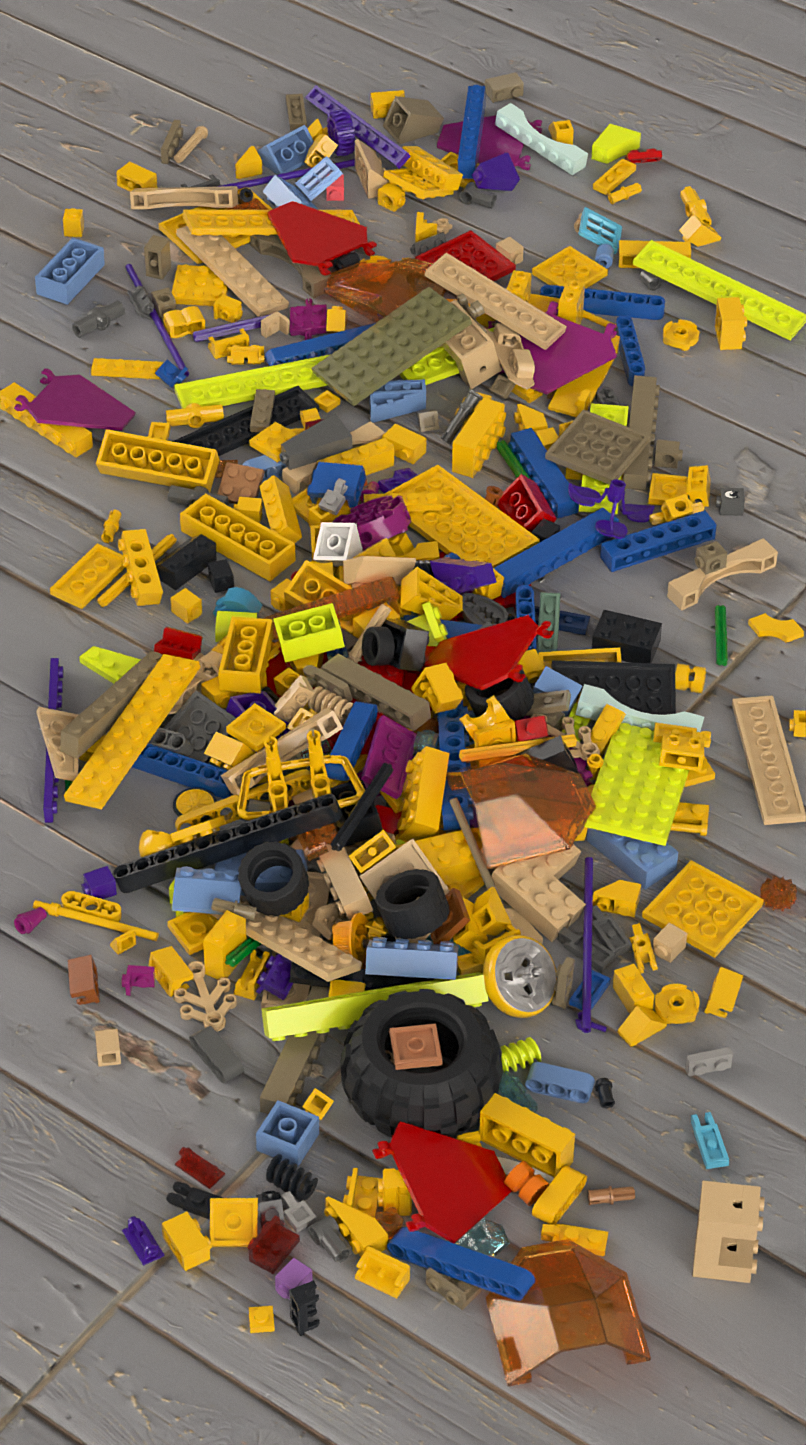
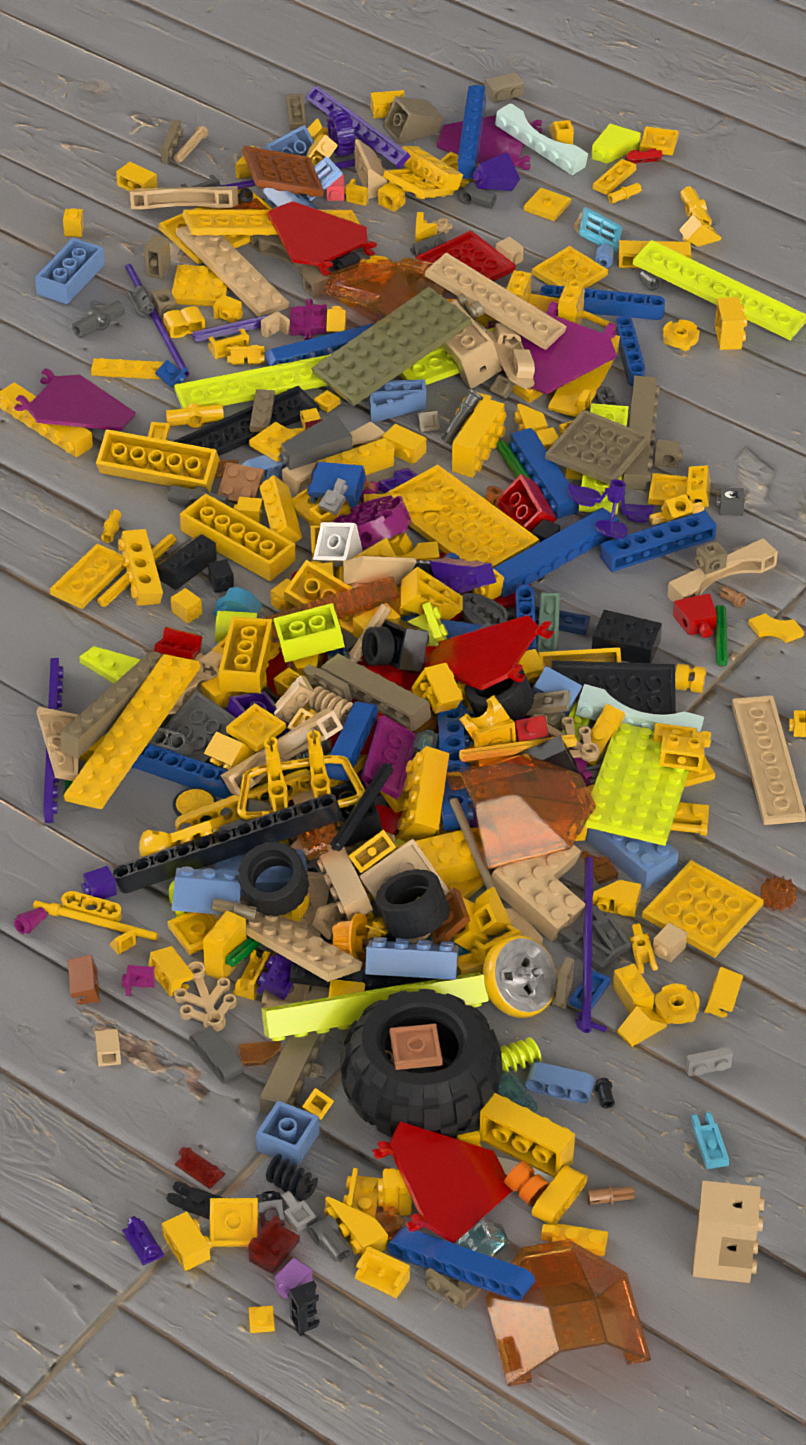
(258, 1053): none -> clear orange tile
(282, 171): none -> dark orange plate
(355, 193): none -> yellow bracket
(547, 204): none -> yellow plate
(594, 764): yellow pin -> none
(602, 868): none -> clear orange tile
(659, 139): none -> yellow plate
(696, 615): none -> red torso
(734, 597): none -> medium nougat pin

